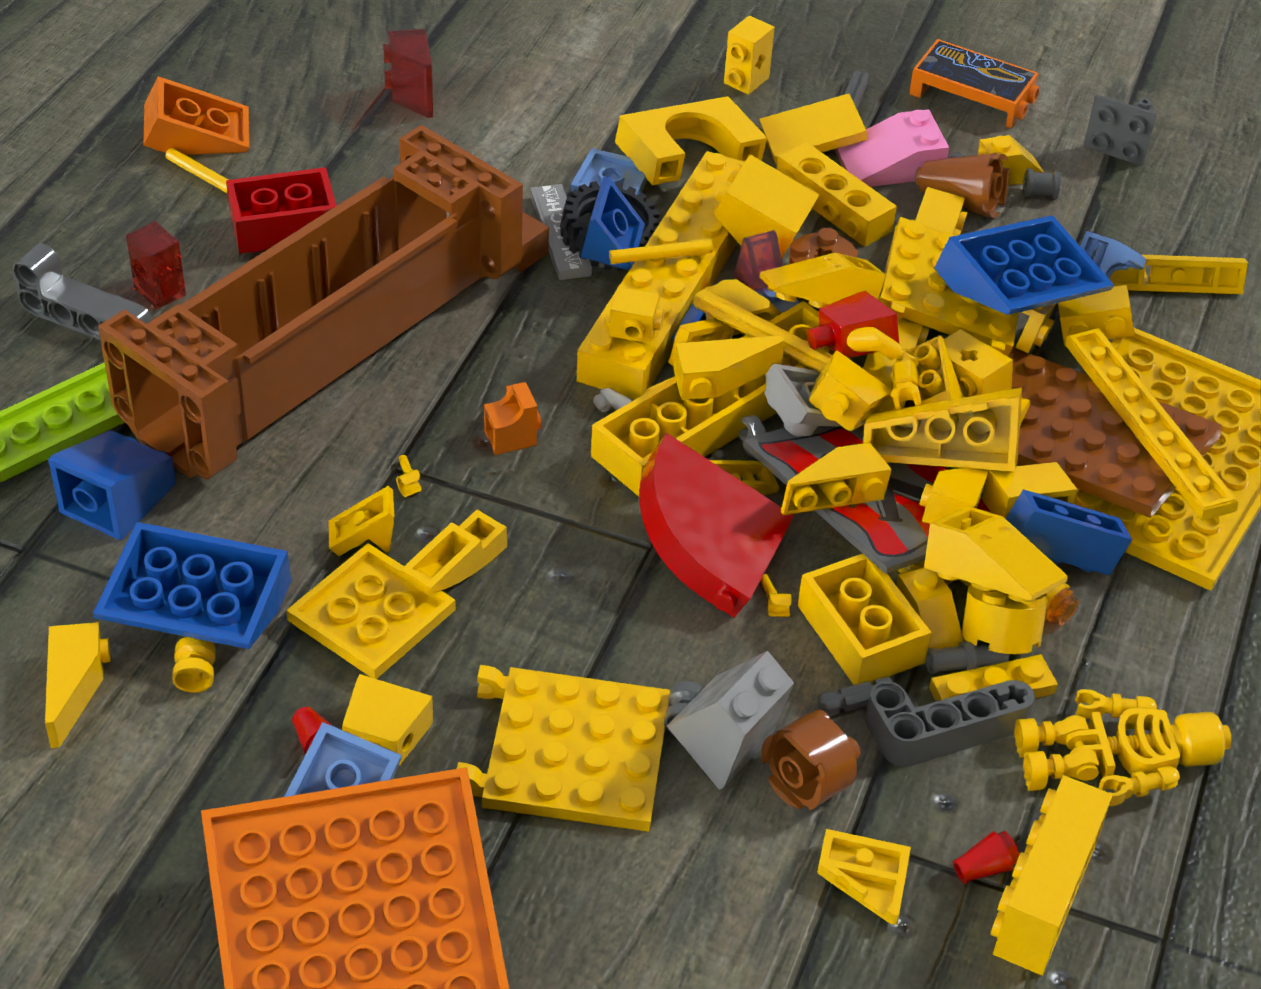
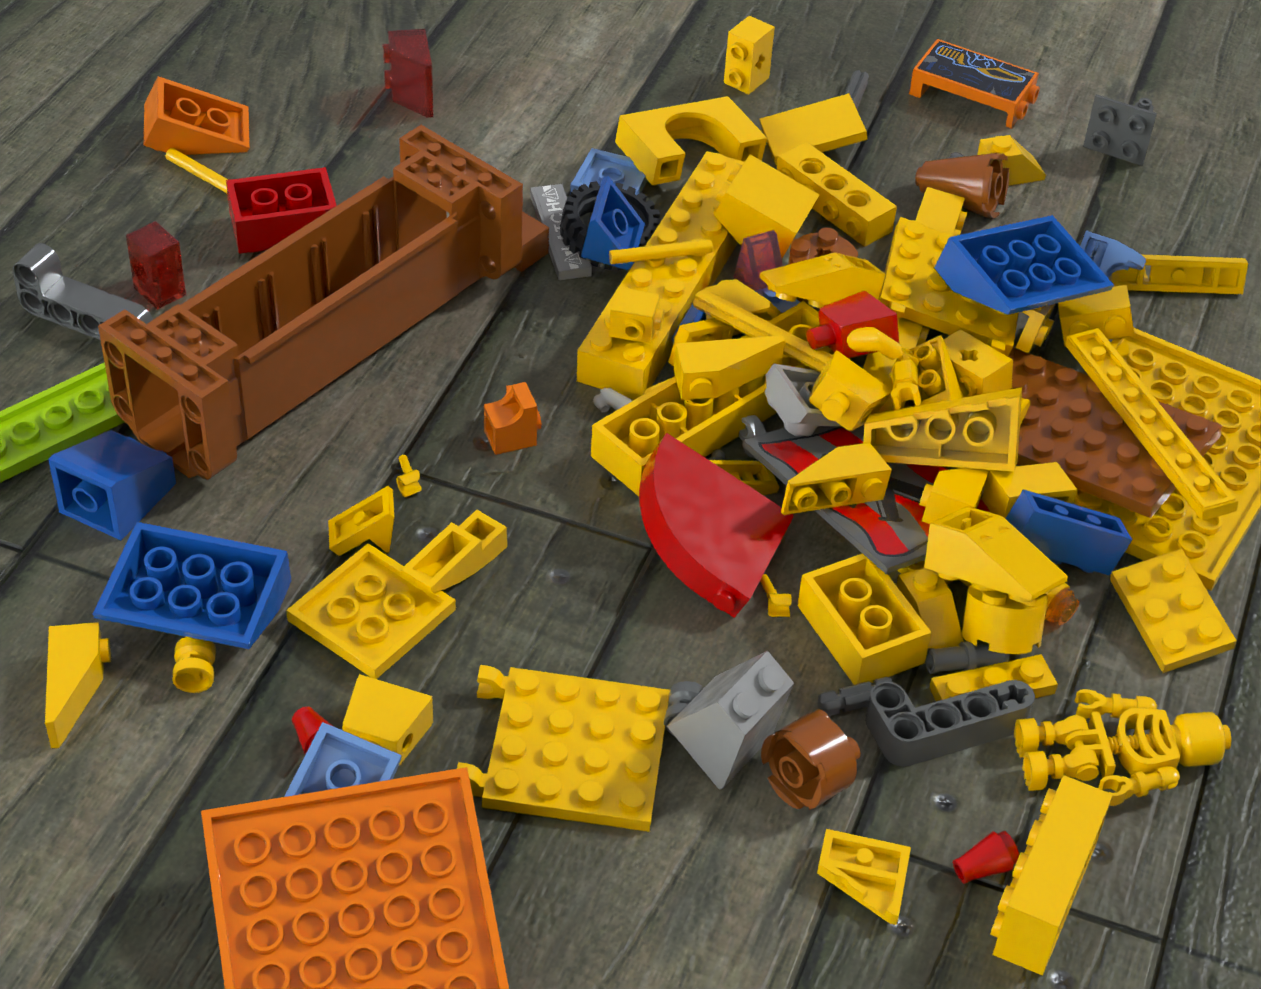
(895, 149): bright pink slope -> none
(1041, 184): dark grey bush -> none
(1172, 610): none -> yellow plate

